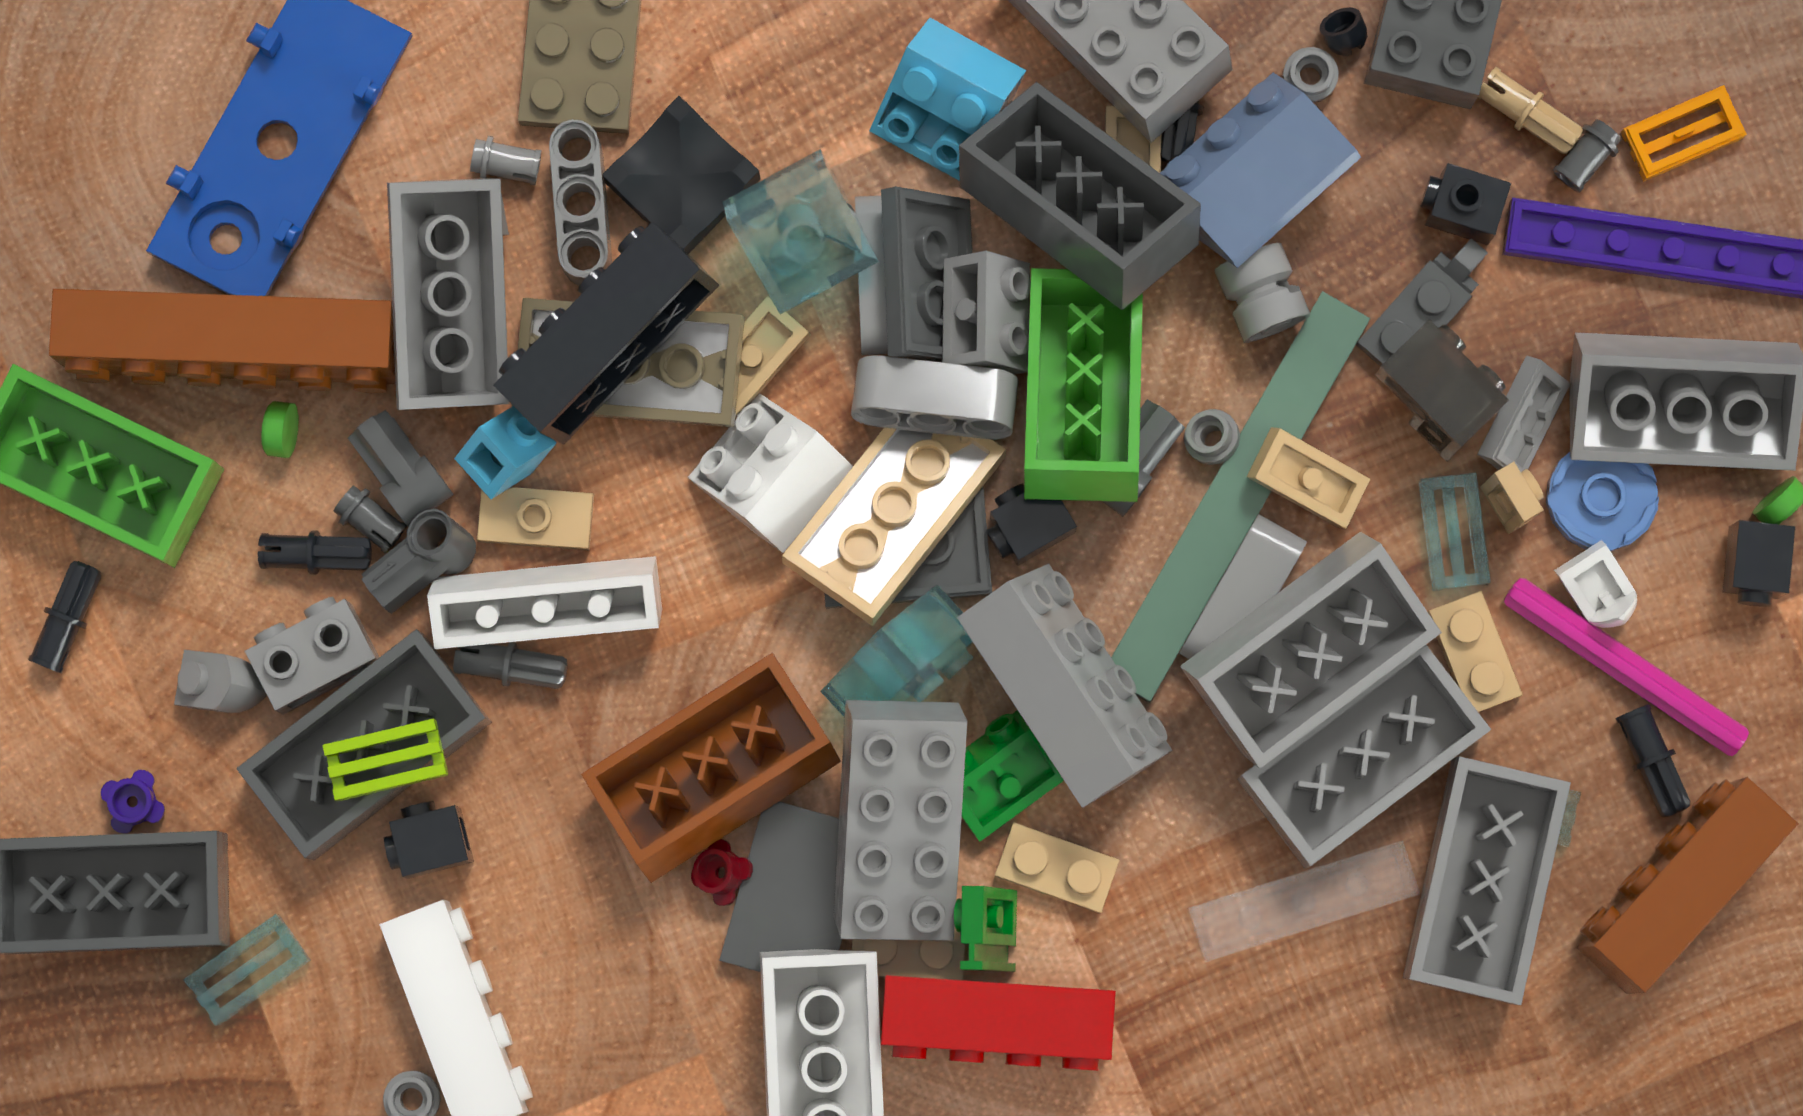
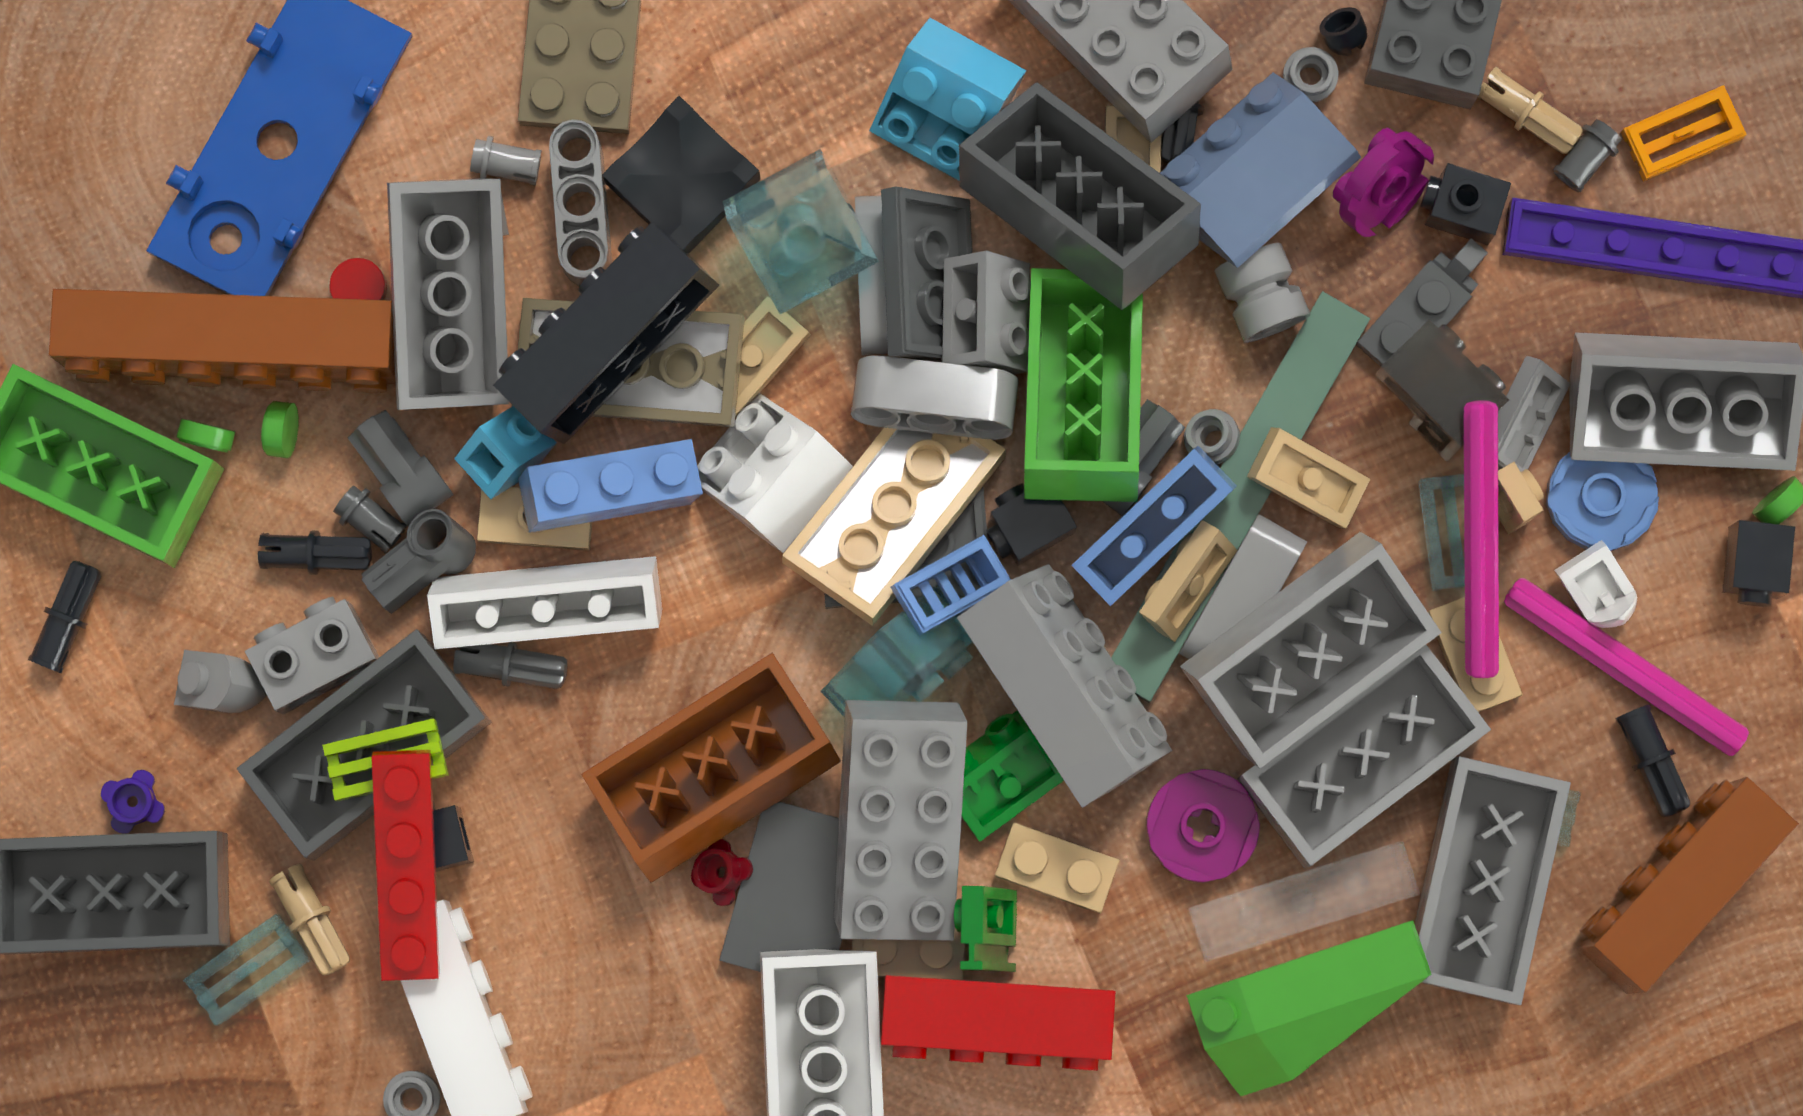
(205, 435): none -> bright green tile
(310, 920): none -> tan axle
(358, 280): none -> red tile
(405, 865): none -> red plate
(610, 485): none -> medium blue brick
(982, 563): none -> medium blue slope
(1154, 525): none -> medium blue brick
(1188, 580): none -> tan plate
(1231, 811): none -> magenta plate
(1294, 1013): none -> bright green wedge
(1383, 182): none -> magenta plate
(1481, 539): none -> dark pink axle

